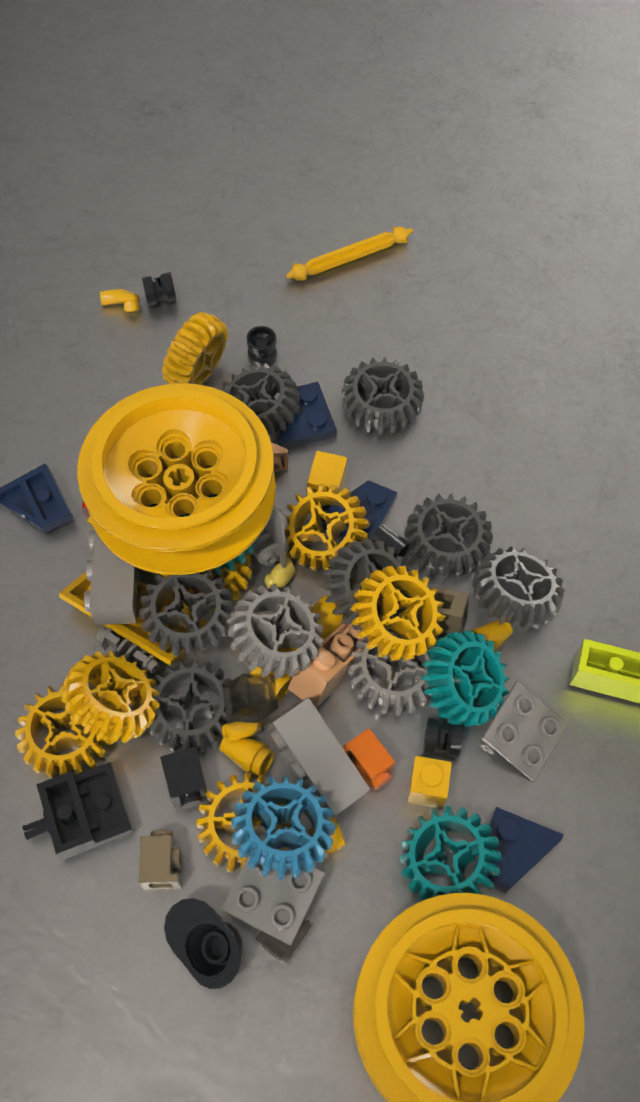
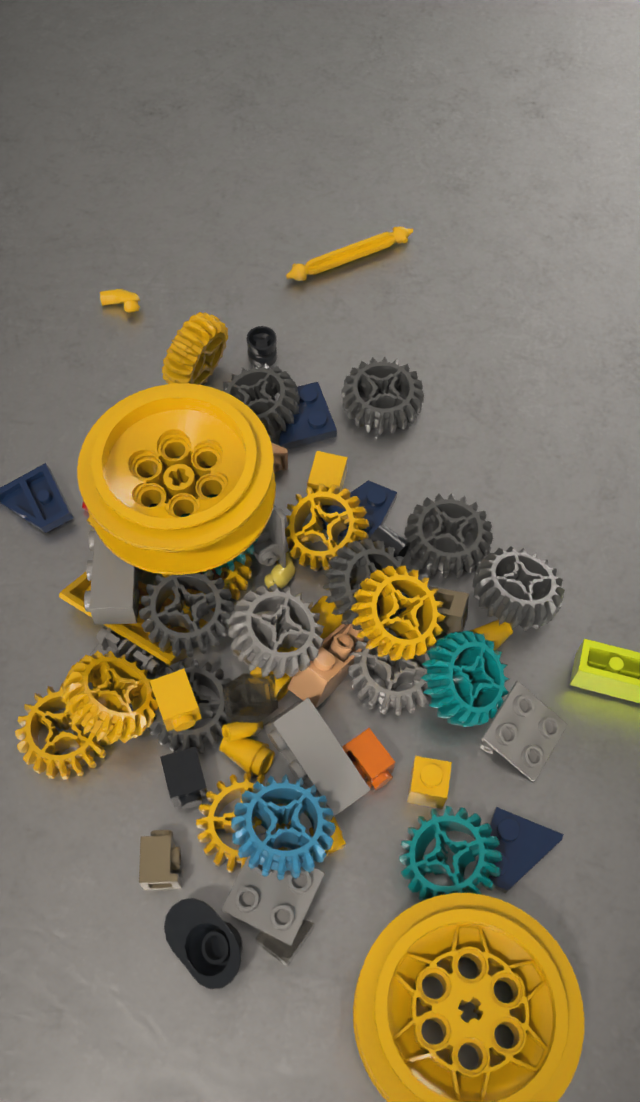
(81, 811): black plate -> none
(159, 289): black wheel -> none
(176, 701): none -> yellow brick
(435, 735): black wheel -> none

